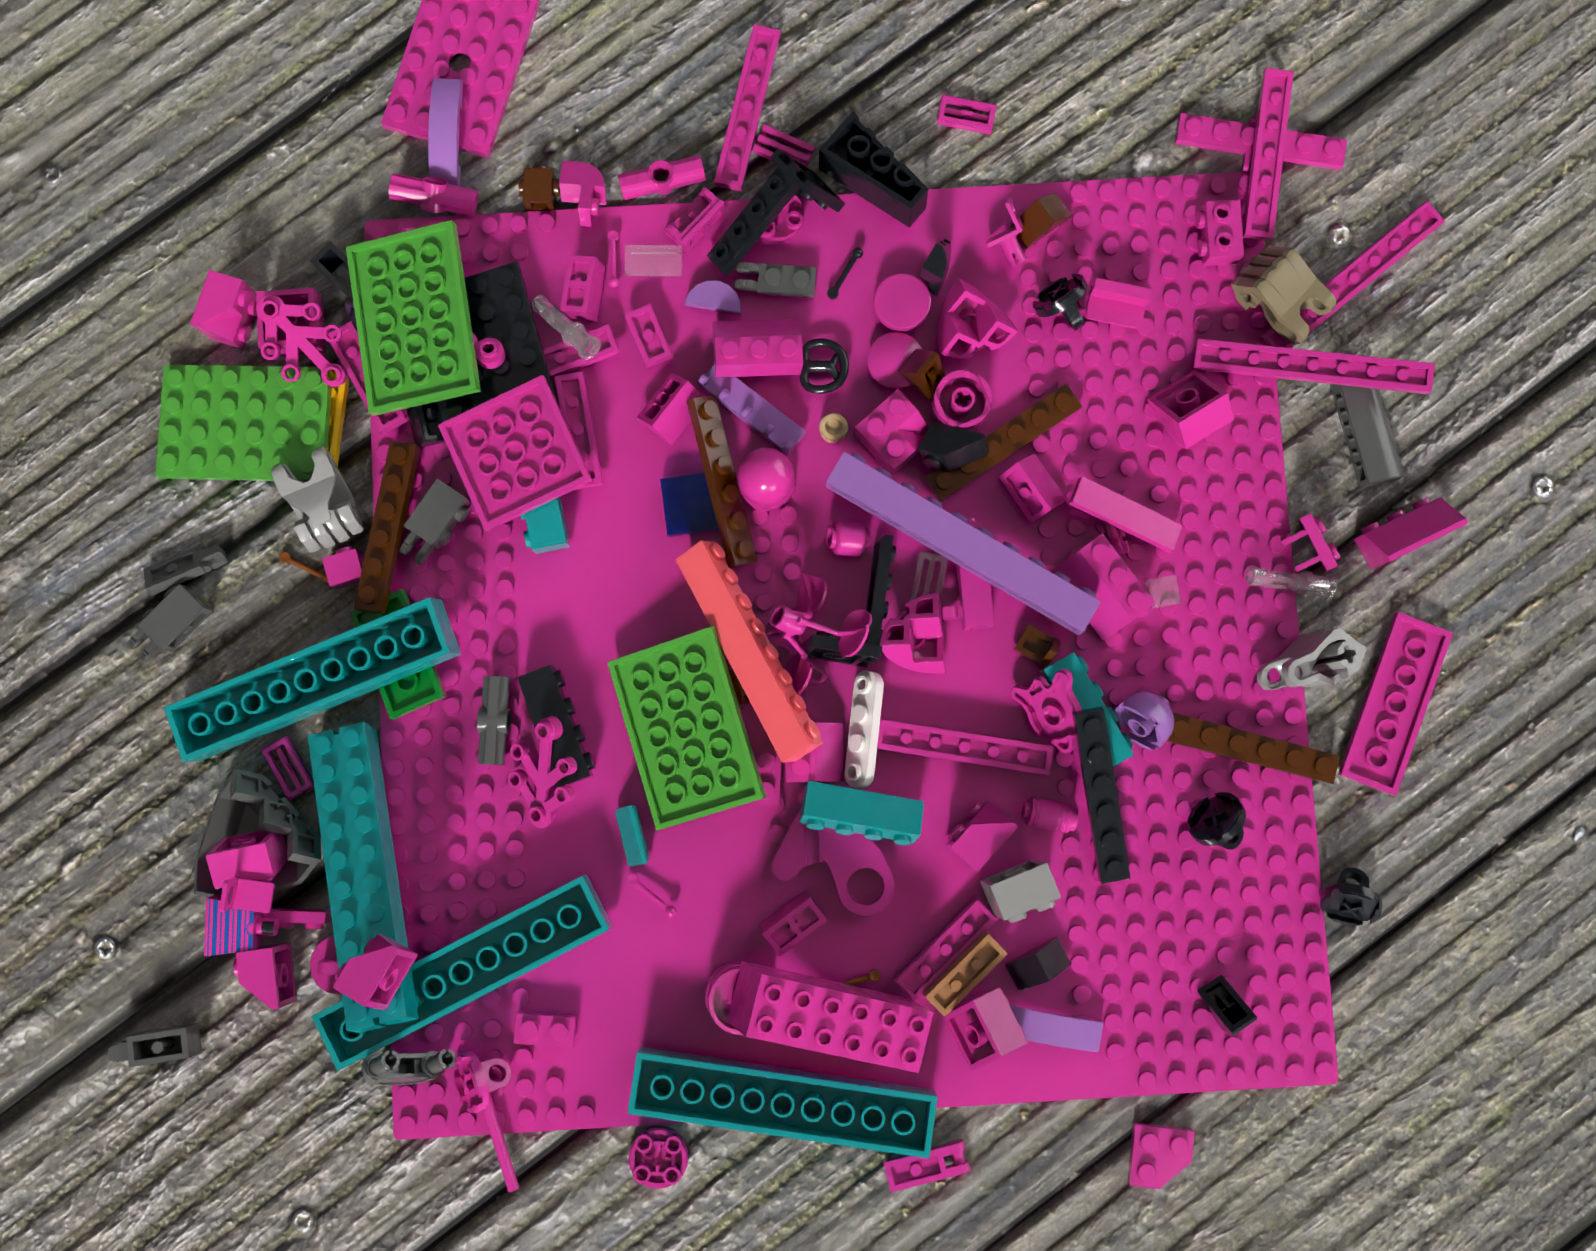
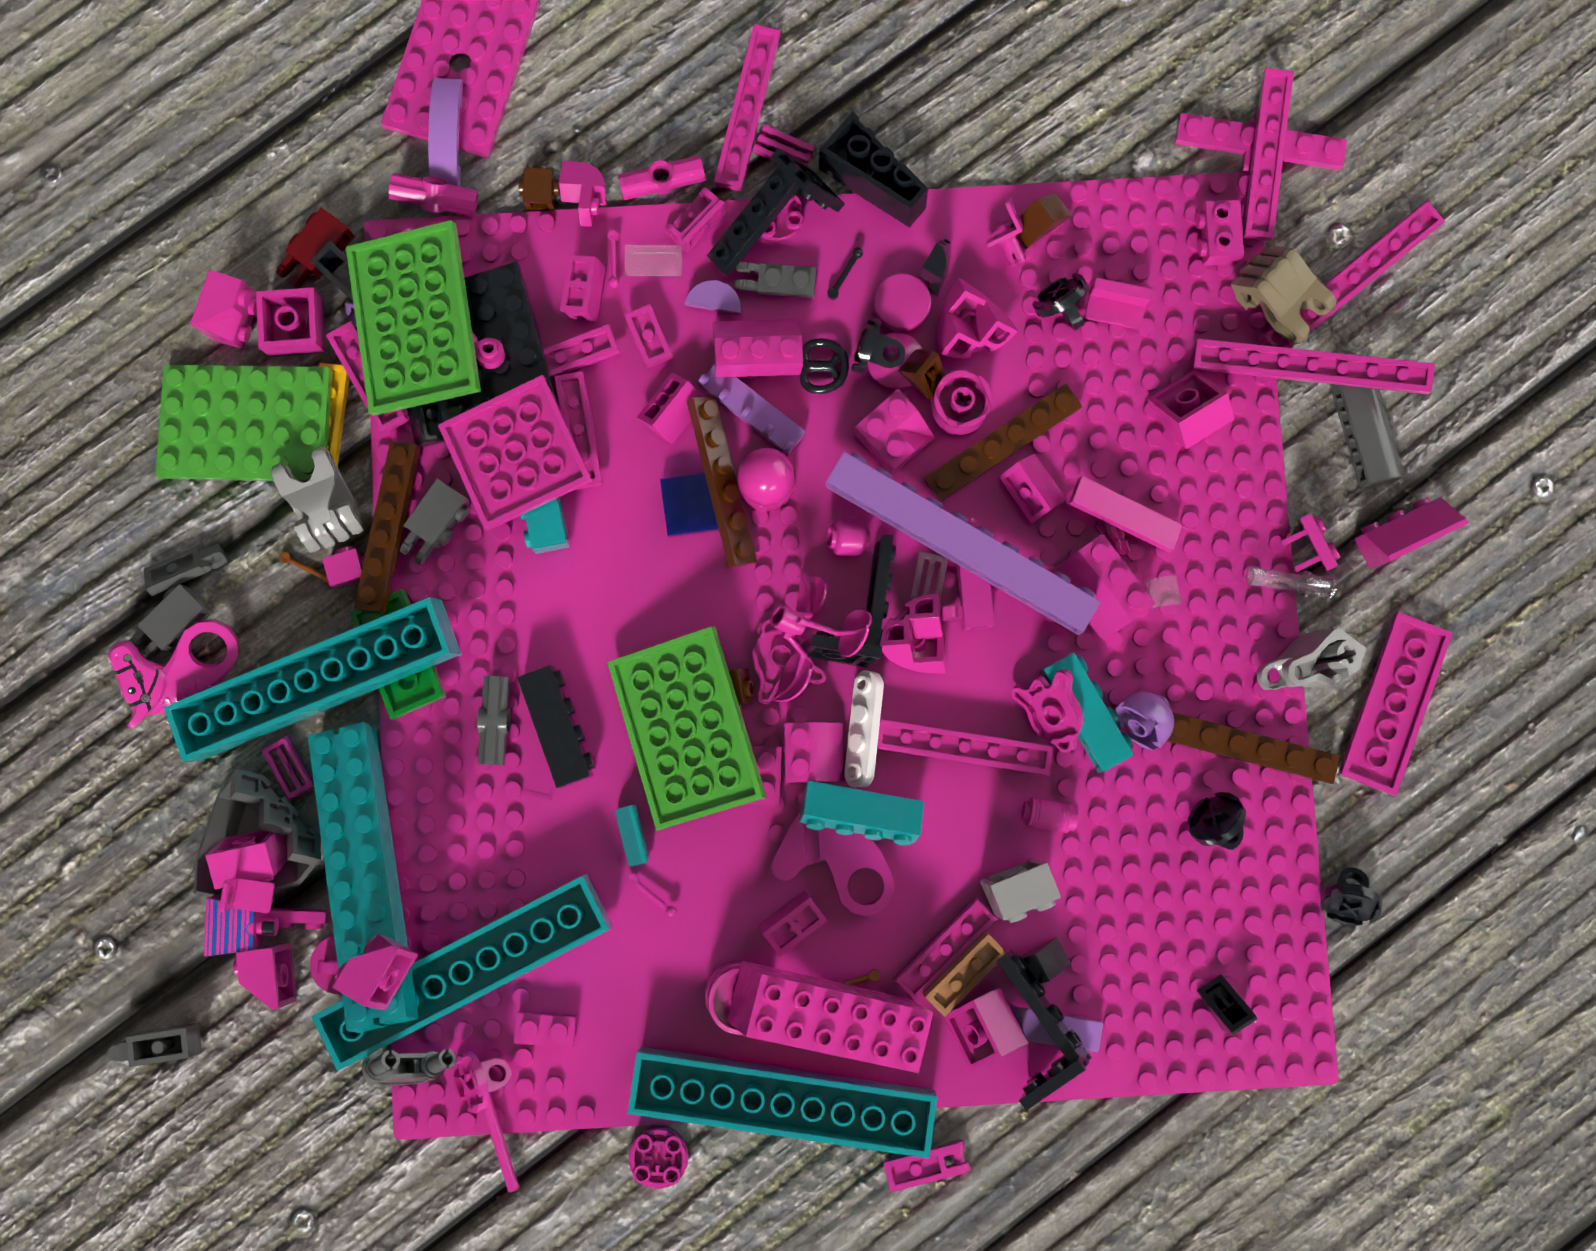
(153, 686): none -> dark pink animal
(297, 338): dark pink plant -> none
(302, 247): none -> dark red hinge
(540, 809): dark pink plant -> none
(572, 332): clear pin -> none
(749, 651): coral brick -> none
(833, 428): tan tile -> none
(871, 348): none -> black tile
(951, 447): black slope -> none
(969, 115): dark pink tile -> none
(980, 835): dark pink slope -> none
(1037, 646): reddish brown tile -> none
(1050, 1016): none -> black bracket
(1101, 794): black plate -> none
(1158, 1154): dark pink plate -> none

